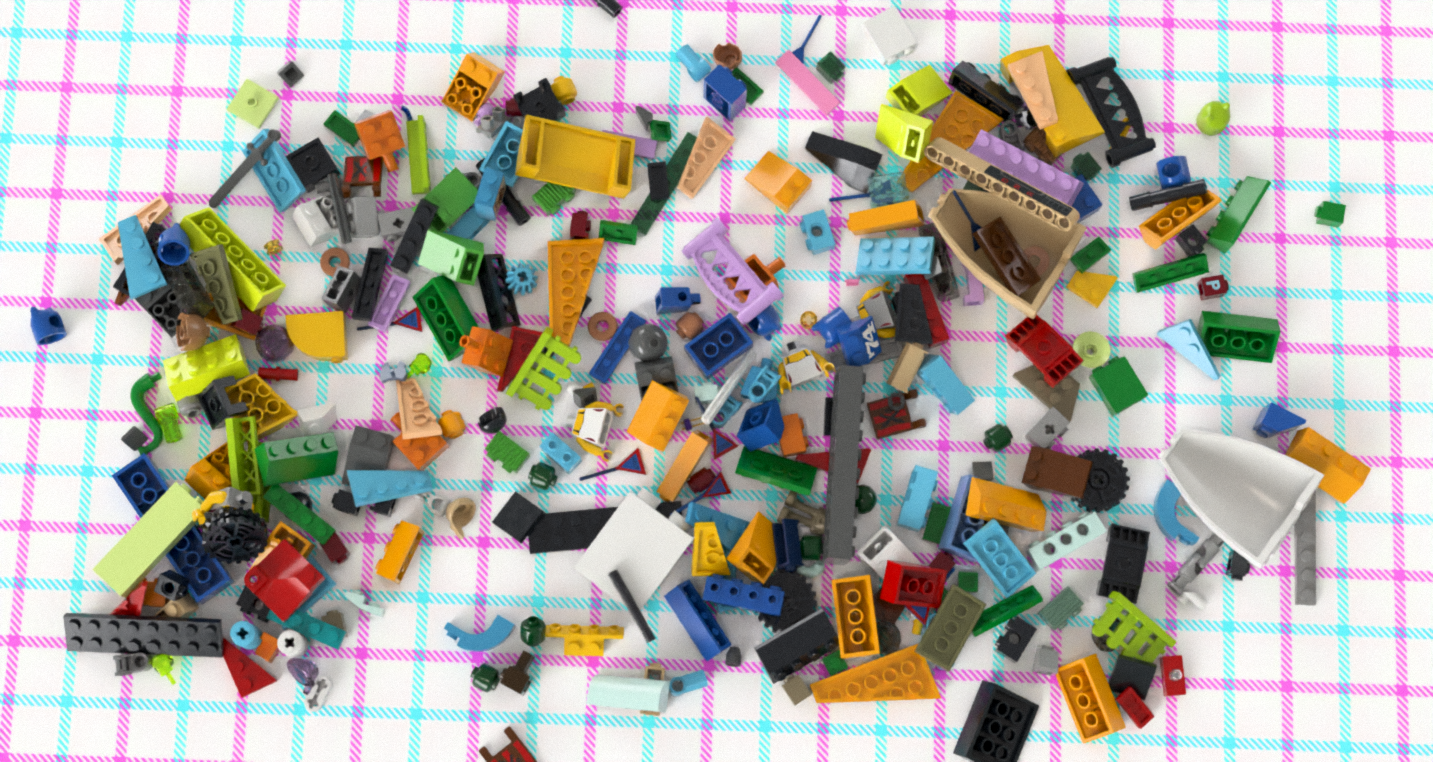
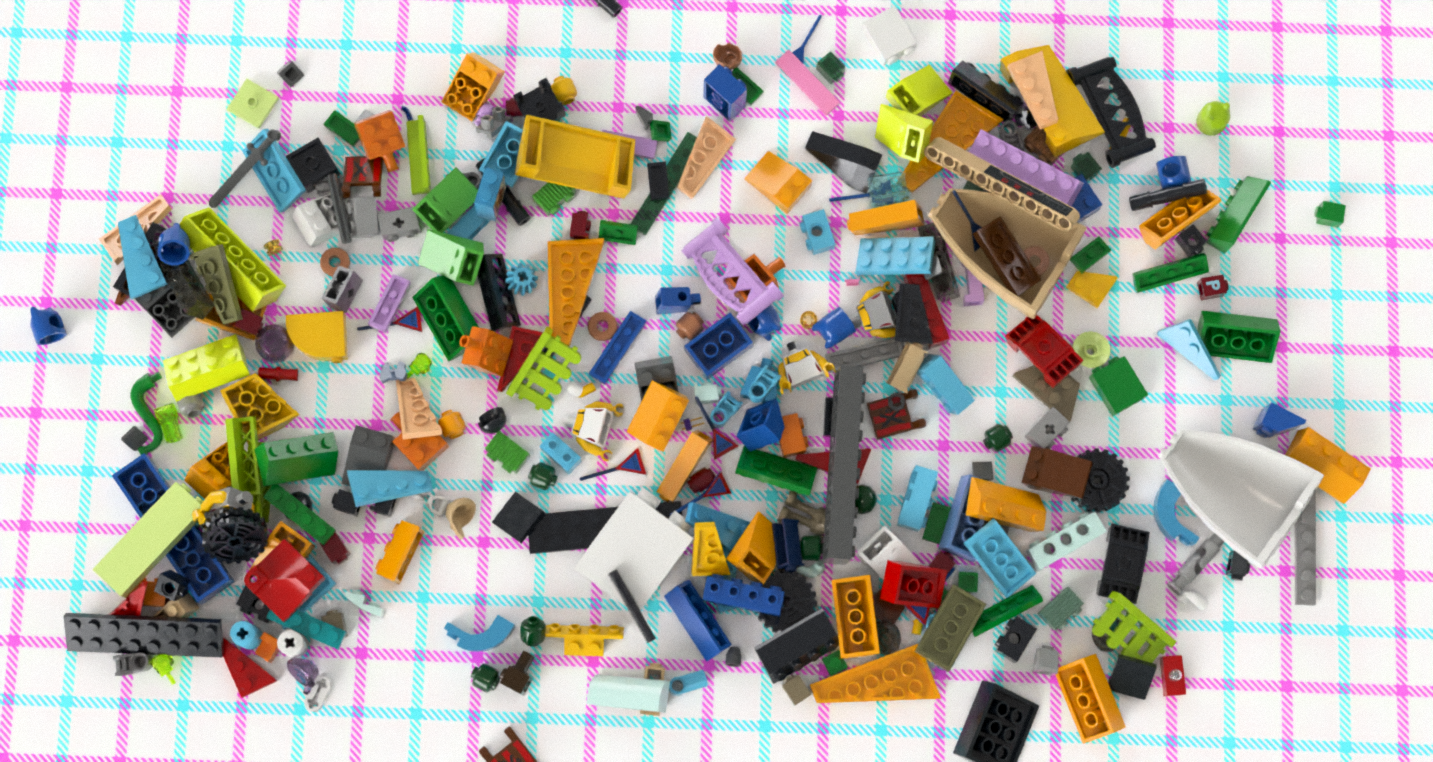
(191, 332): medium nougat cylinder -> none
(217, 404): black panel -> none
(317, 418): white slope -> none
(370, 284): black plate -> none
(414, 235): black plate -> none
(584, 396): dark grey slope -> none
(648, 342): dark grey cylinder -> none
(696, 67): medium azure piece -> none
(728, 387): white axle -> none
(859, 341): blue slope -> none
(1134, 707): red plate -> none

